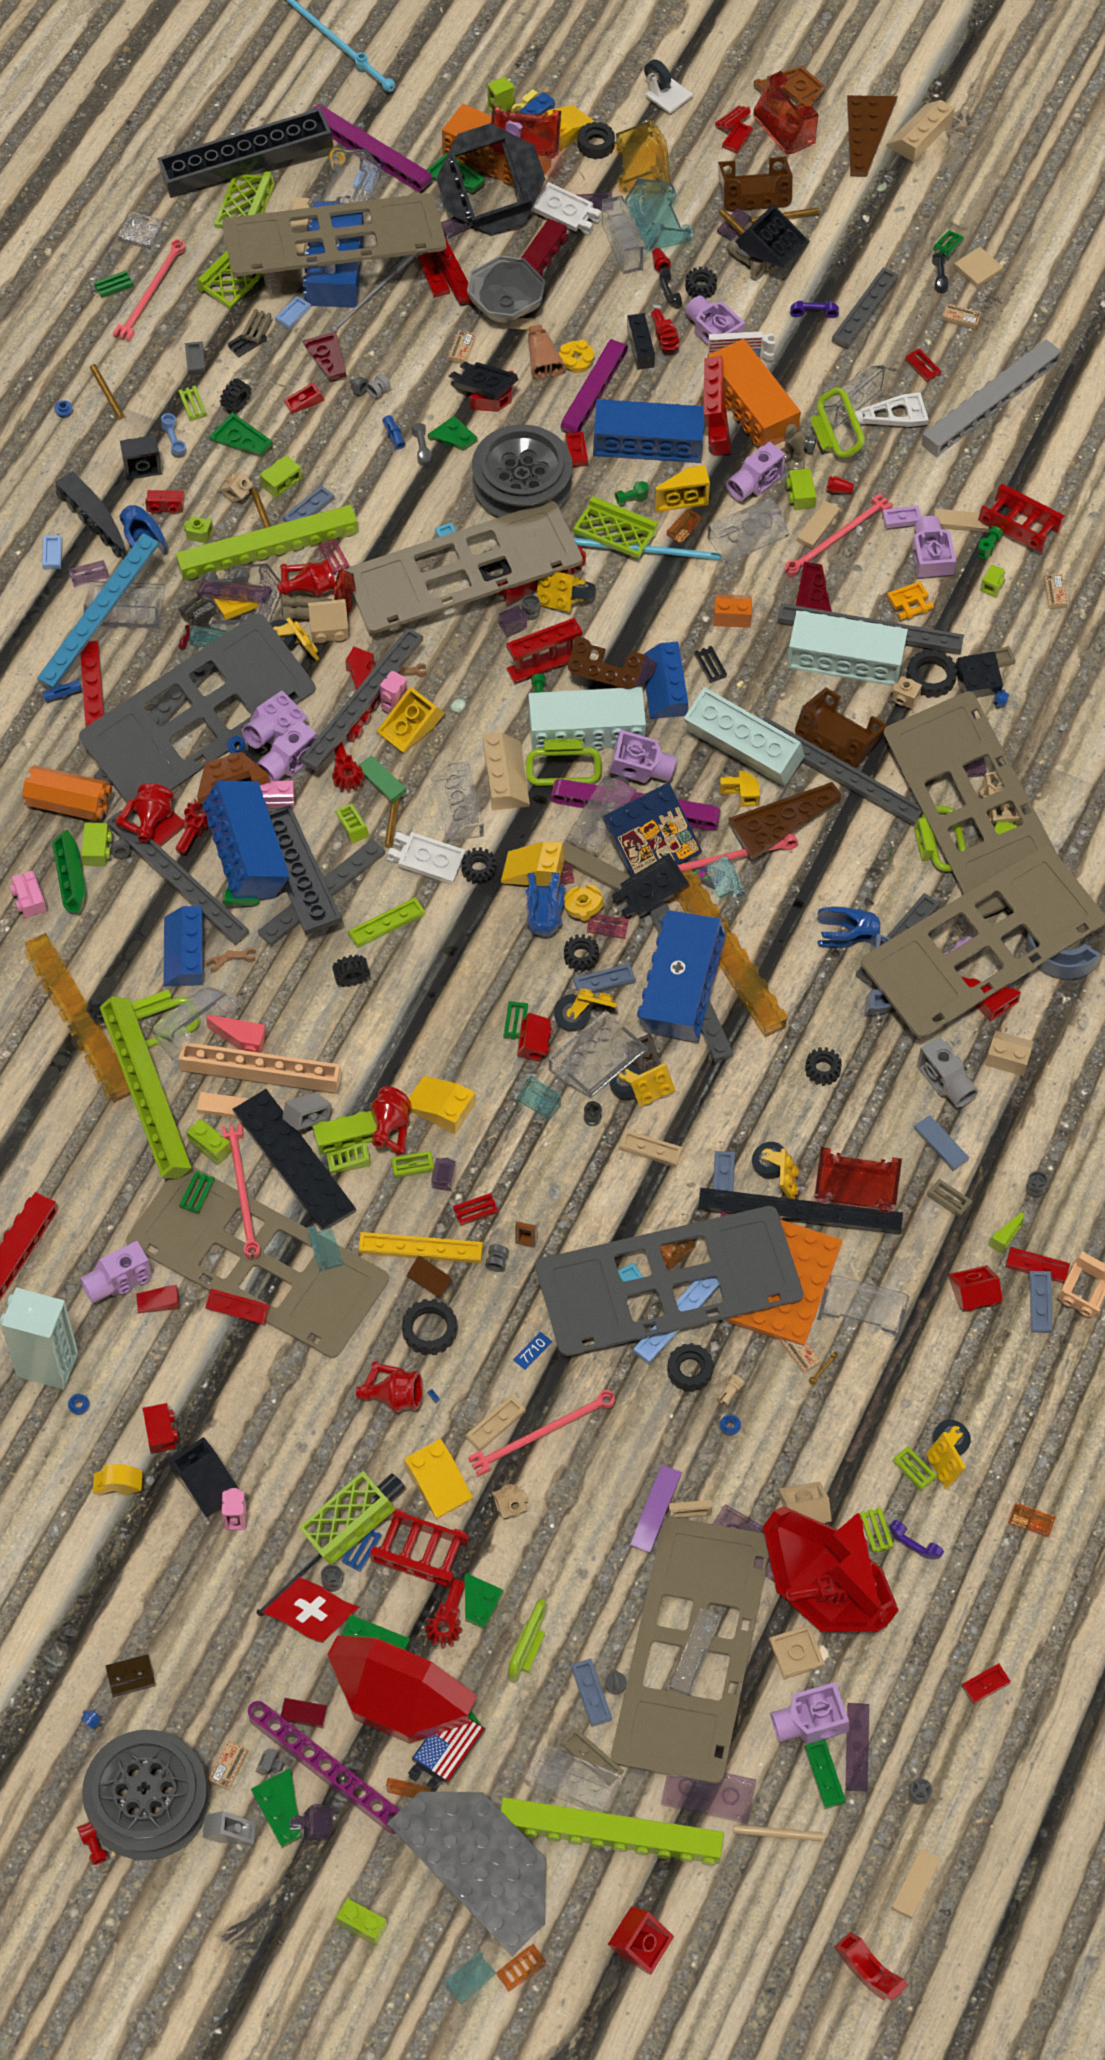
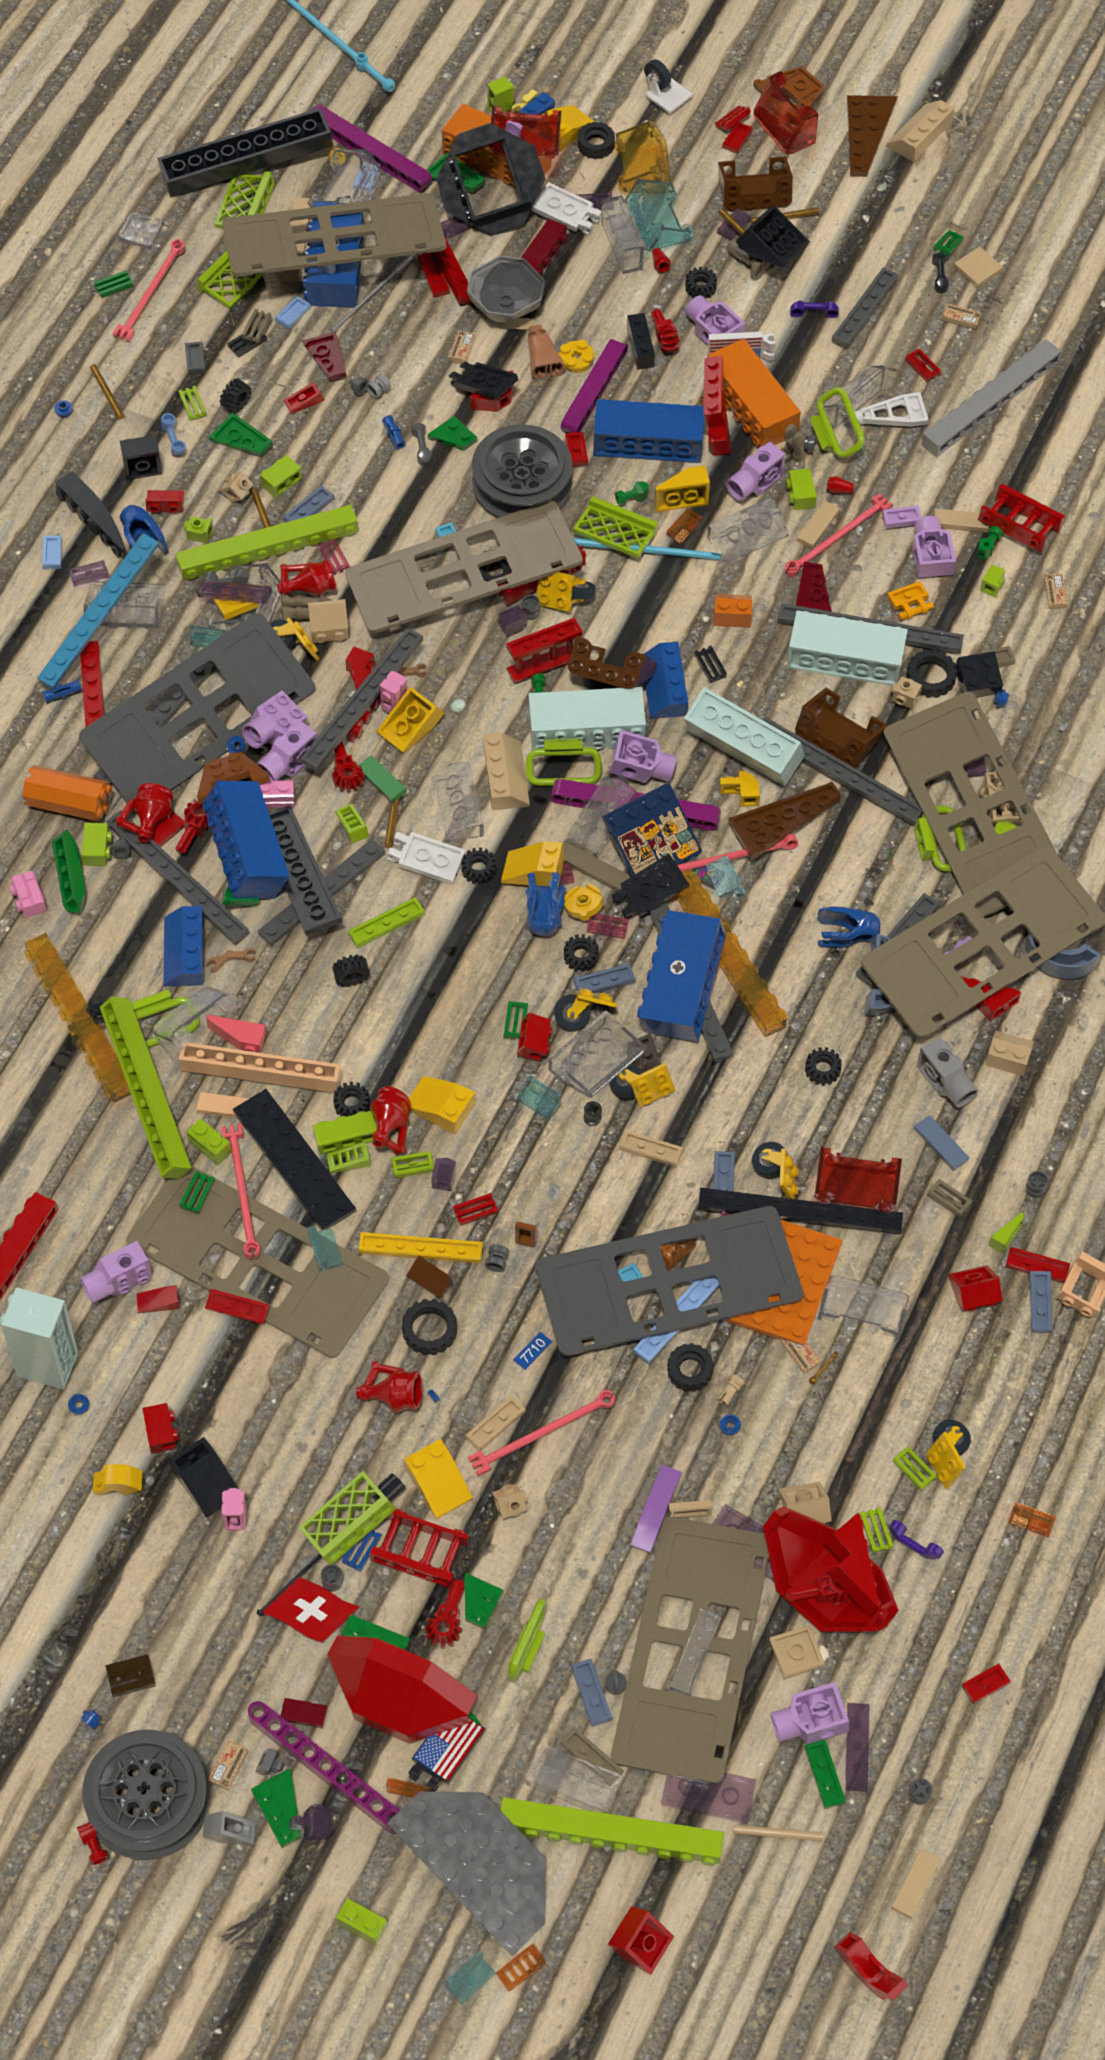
(183, 640): dark red piece -> none
(198, 611): clear smoke brick -> none
(306, 1111): light grey brick -> none
(343, 587): clear red slope -> none
(351, 1090): none -> black tyre
(673, 299): black bar -> none

